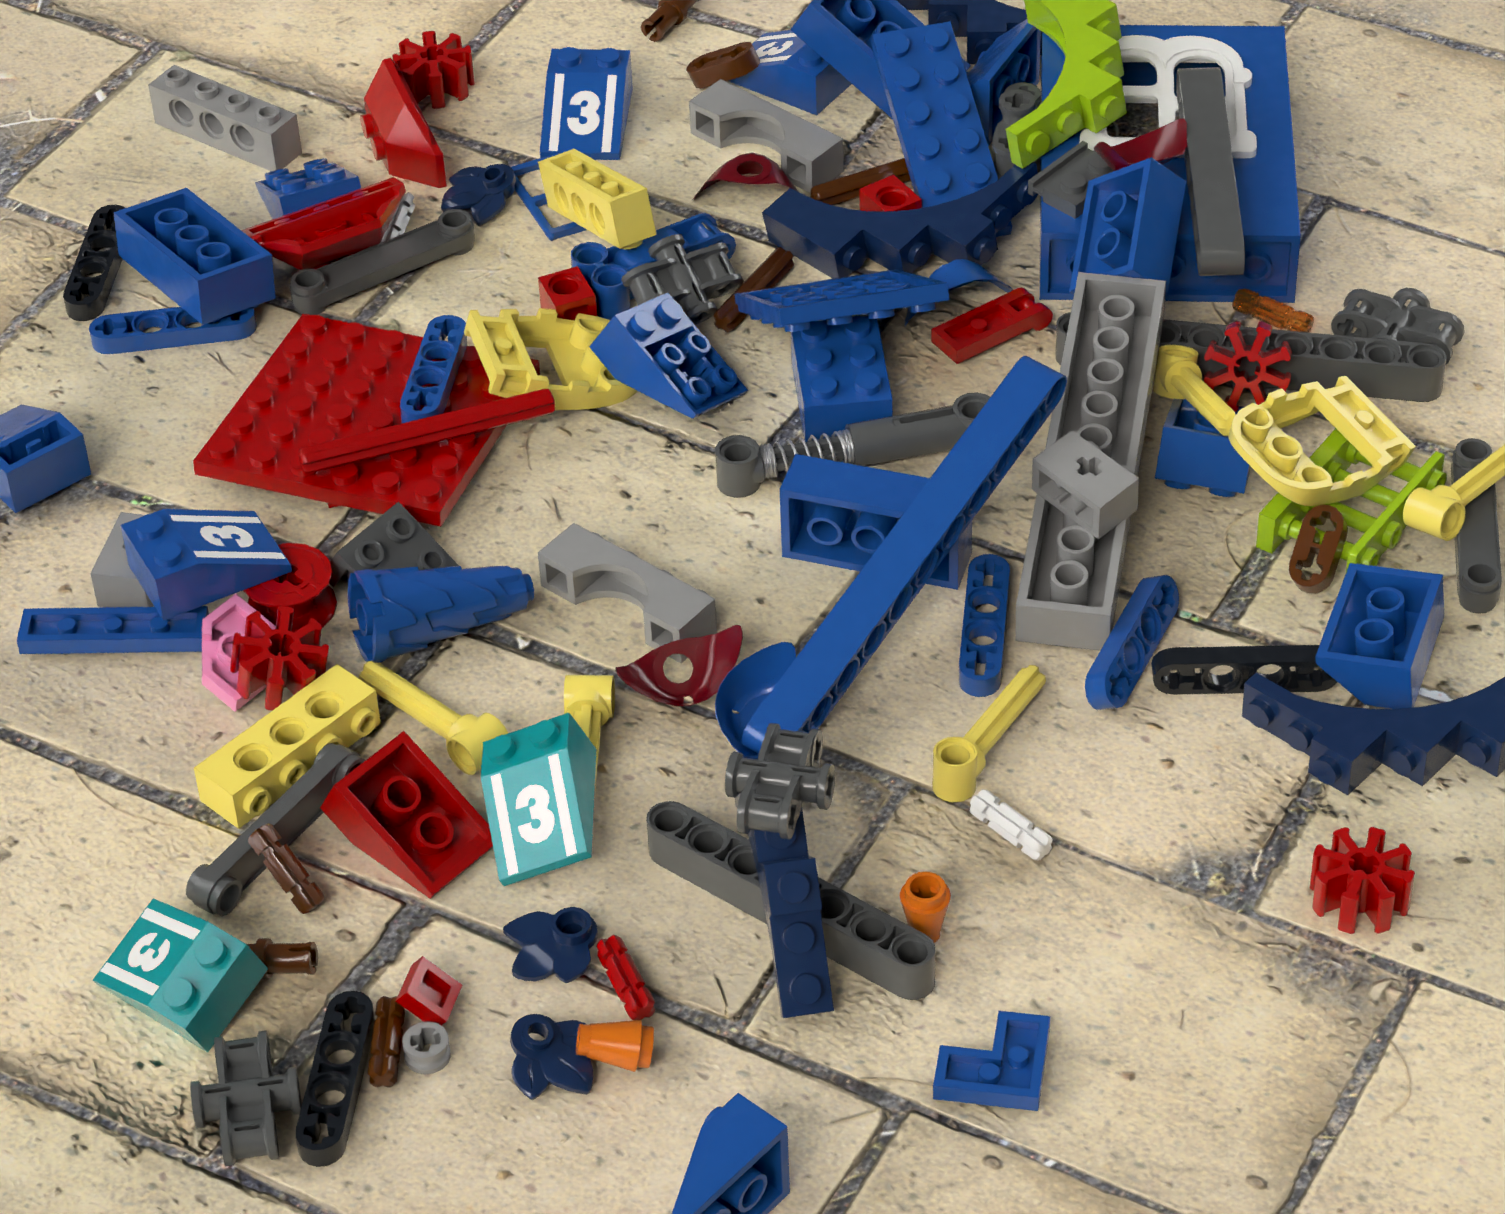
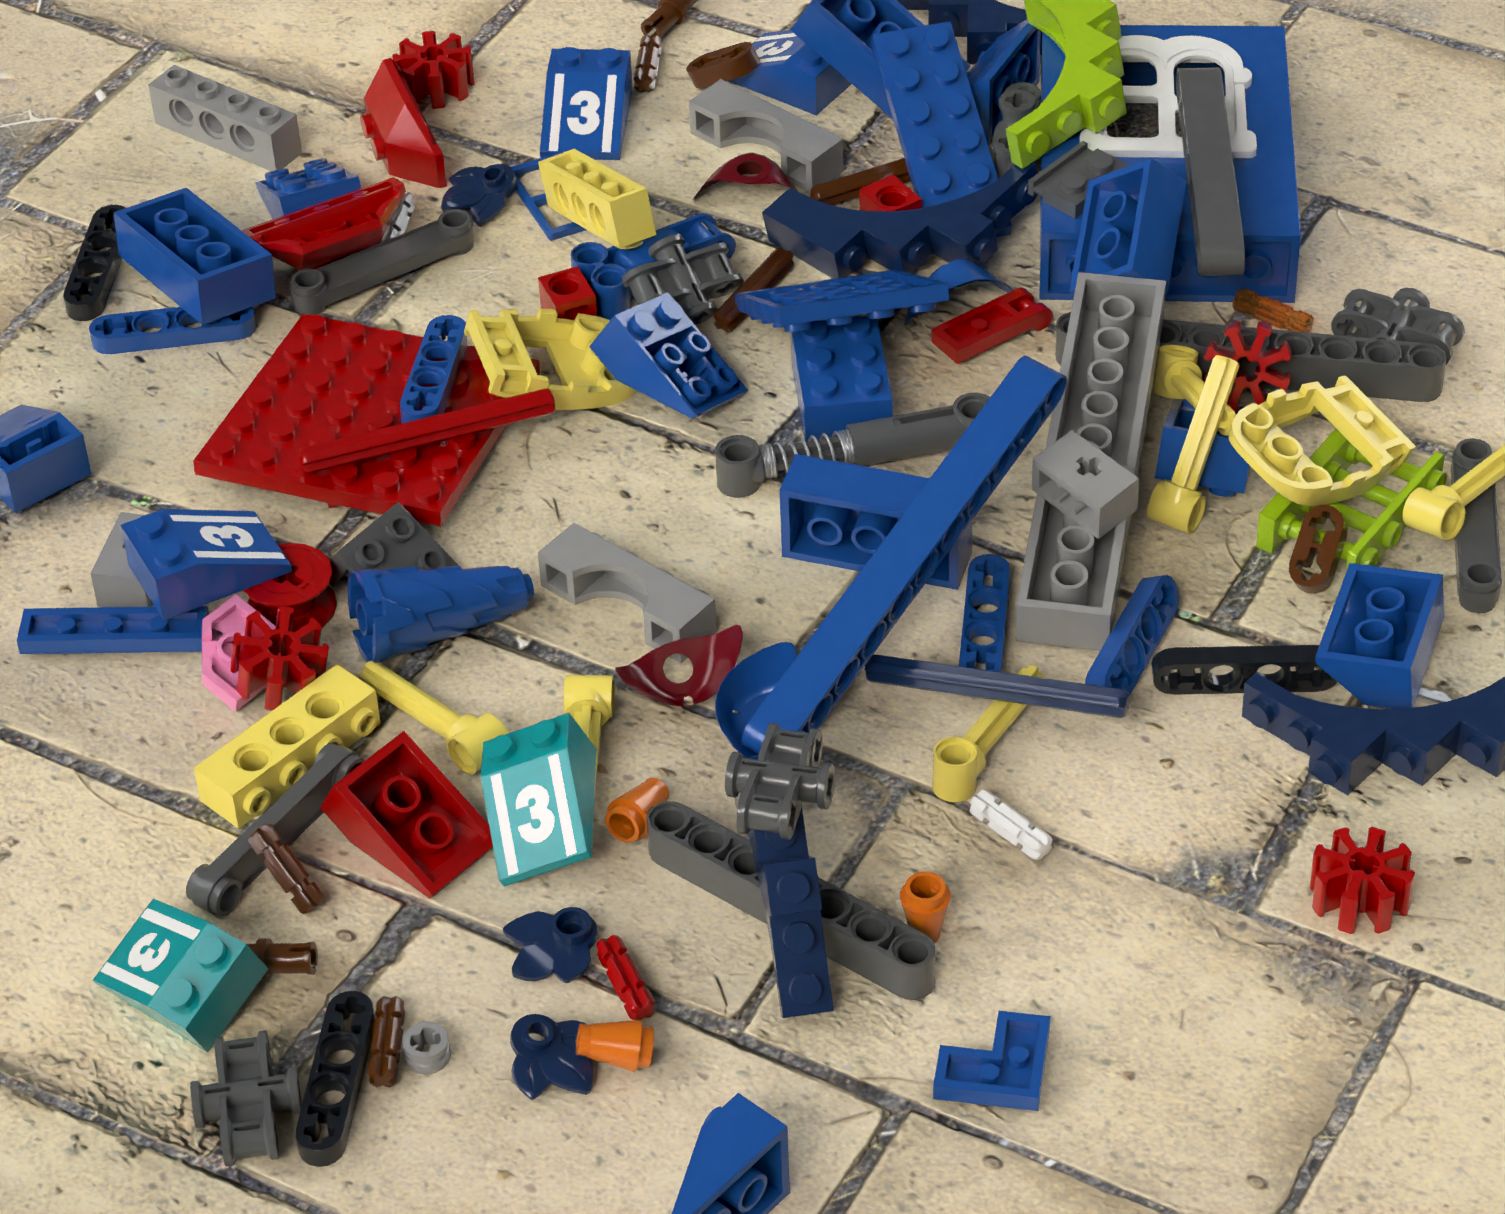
(429, 992): red plate -> none
(628, 813): none -> orange cone
(647, 63): none -> reddish brown axle
(998, 686): none -> dark blue axle
(1160, 144): dark red piece -> none
(1178, 500): none -> light yellow axle

